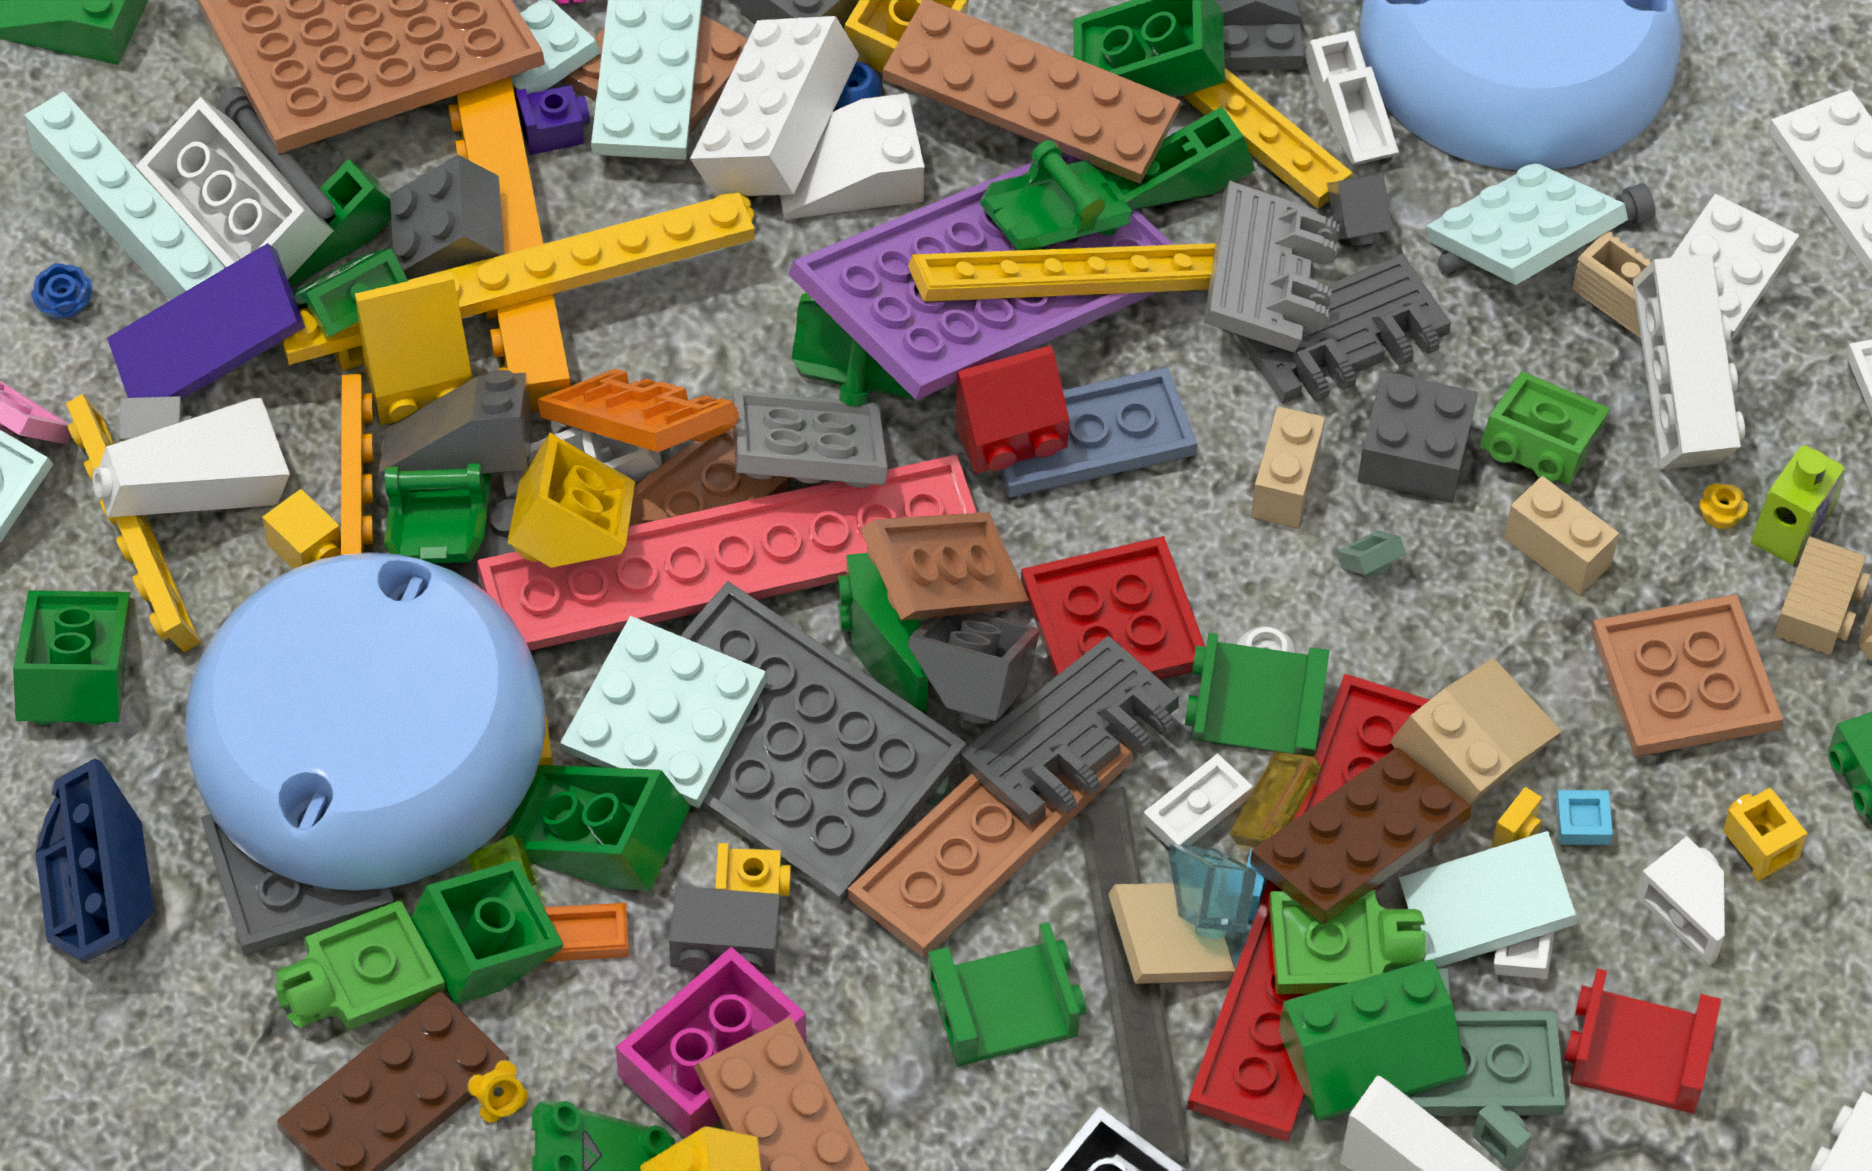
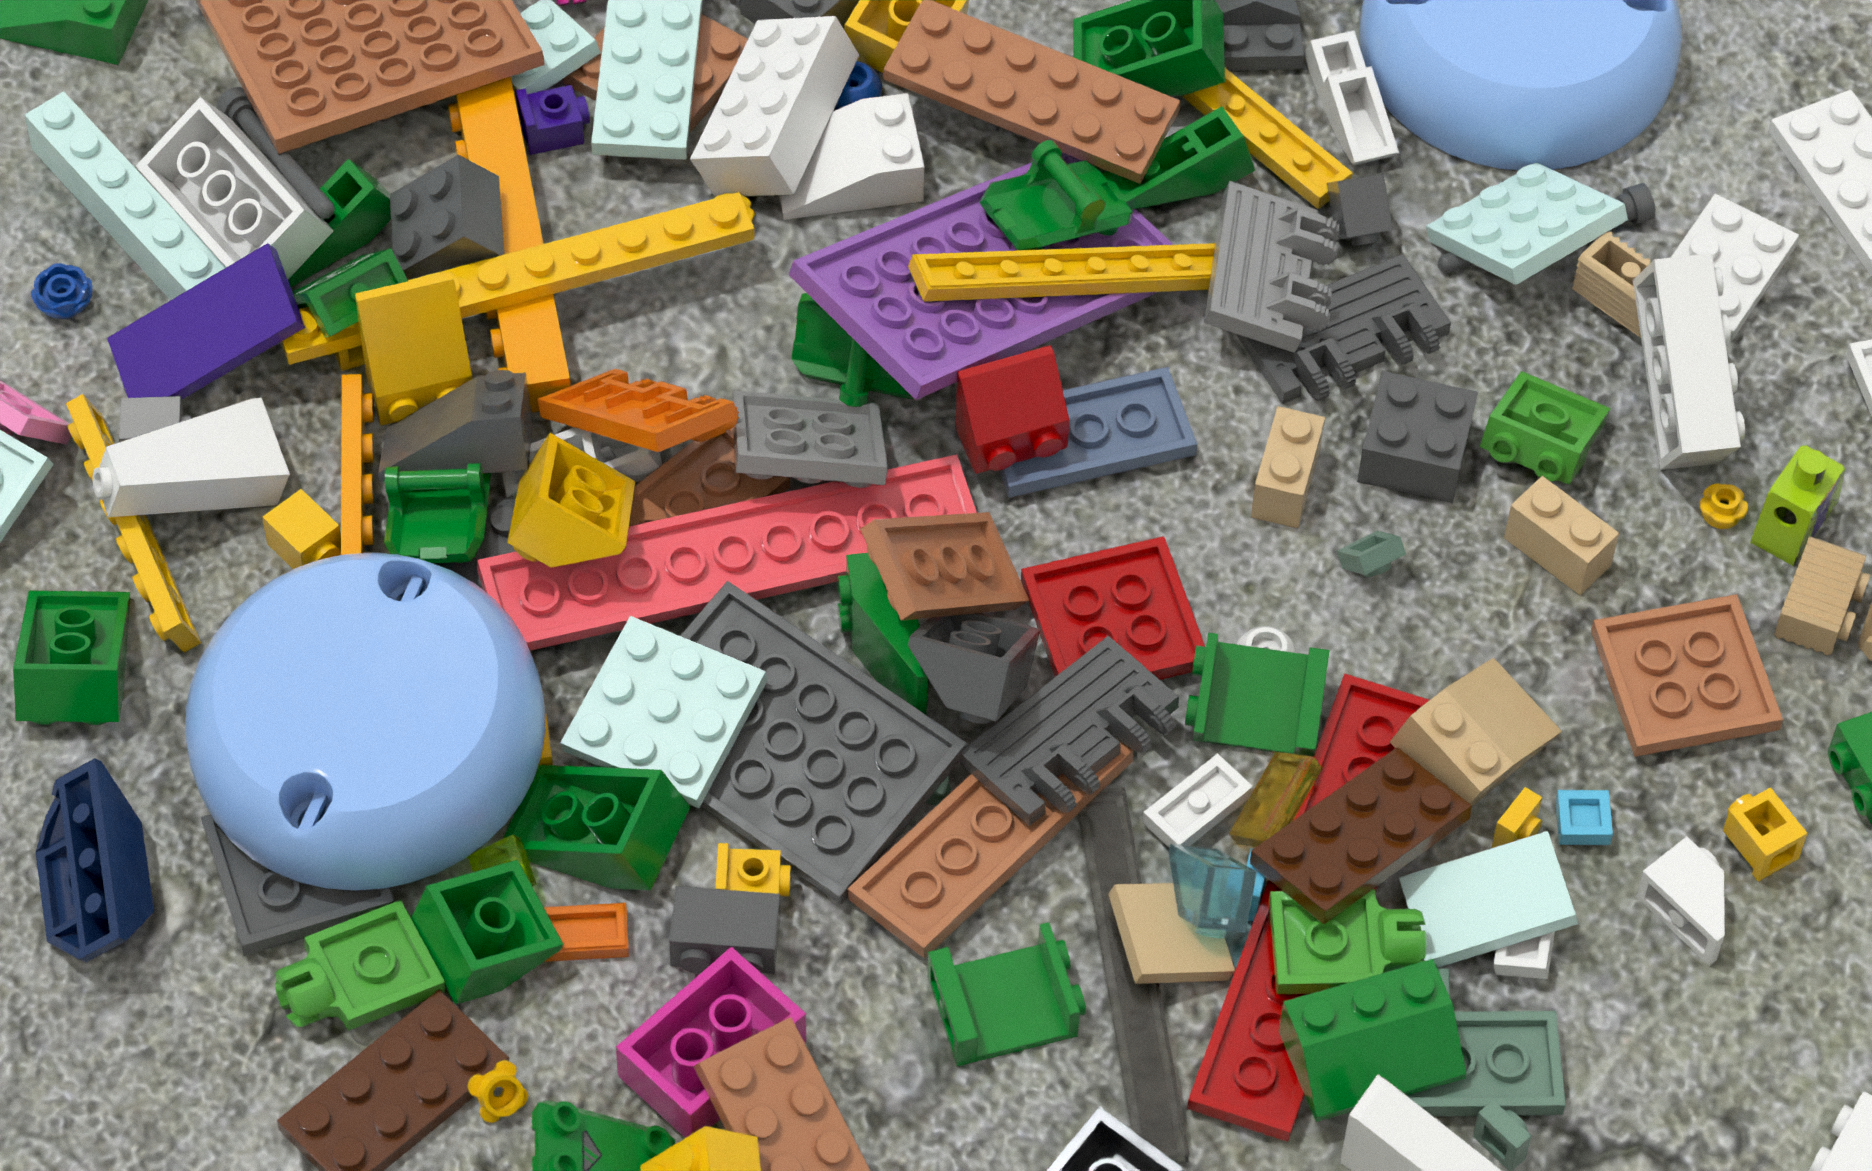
(1641, 1047): red panel -> none

